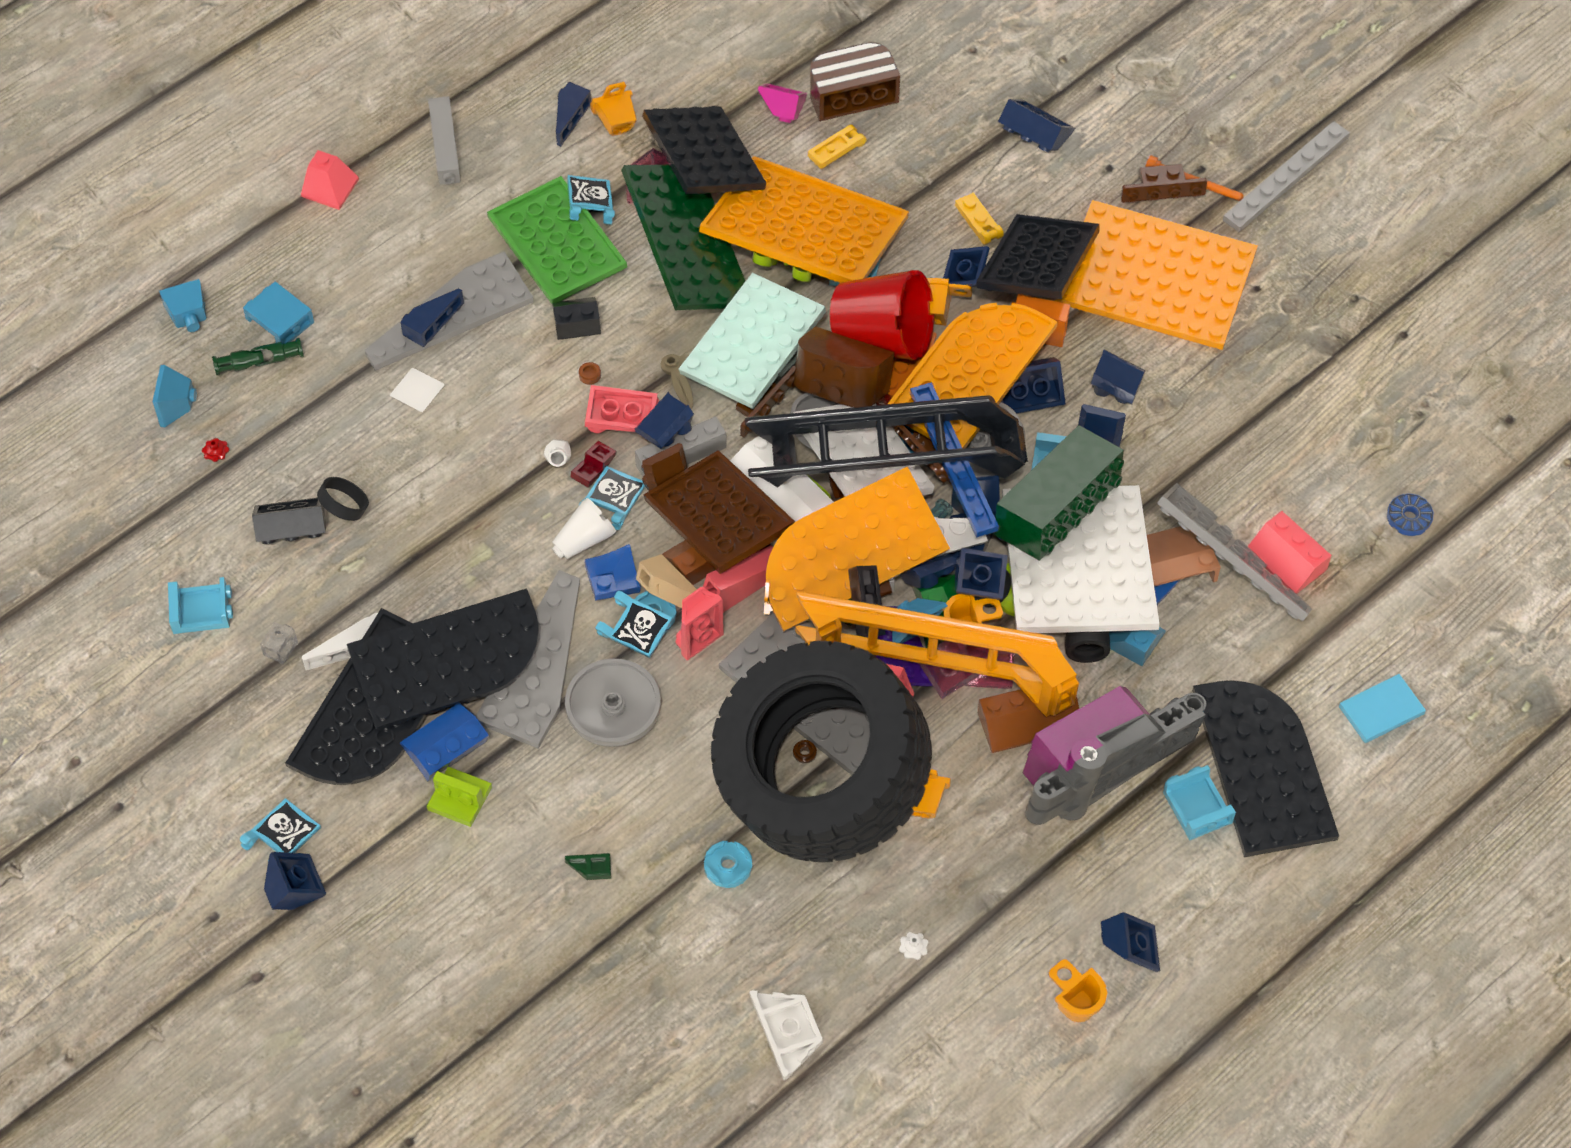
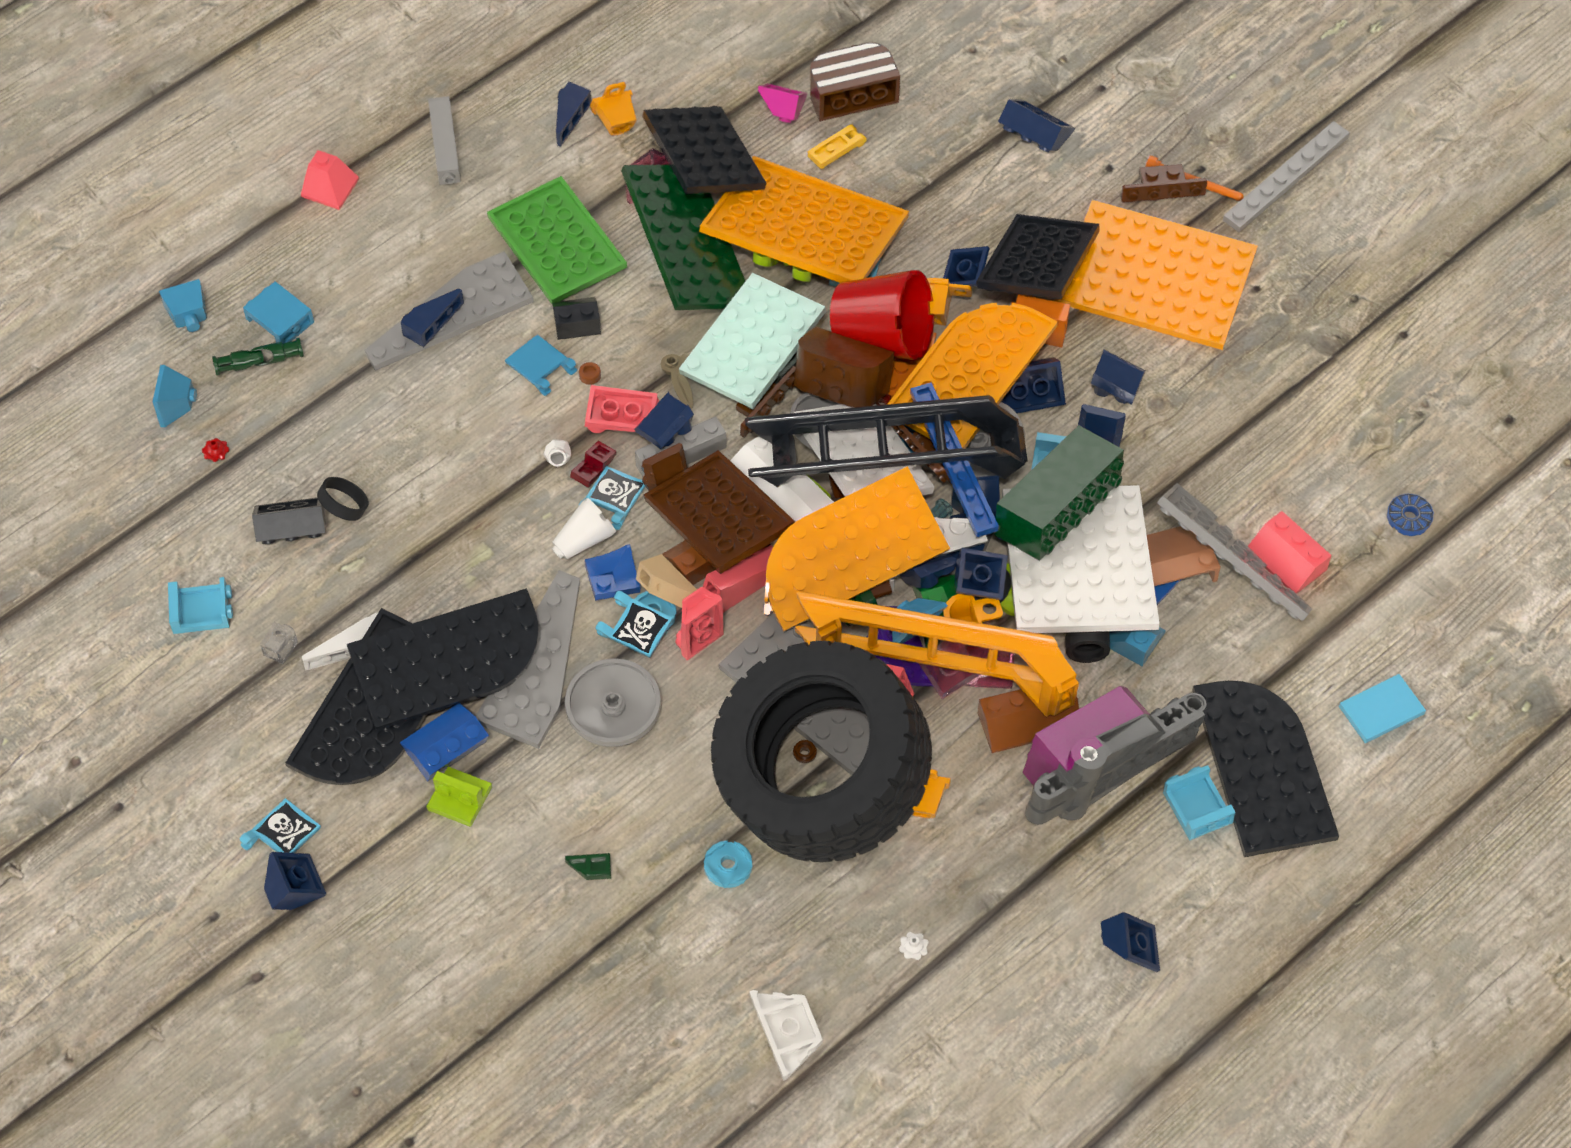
(417, 389): white sticker -> none
(538, 360): none -> dark azure flag
(590, 194): flag -> none
(866, 589): black slope -> none
(978, 218): yellow plate -> none
(1081, 994): light orange container -> none

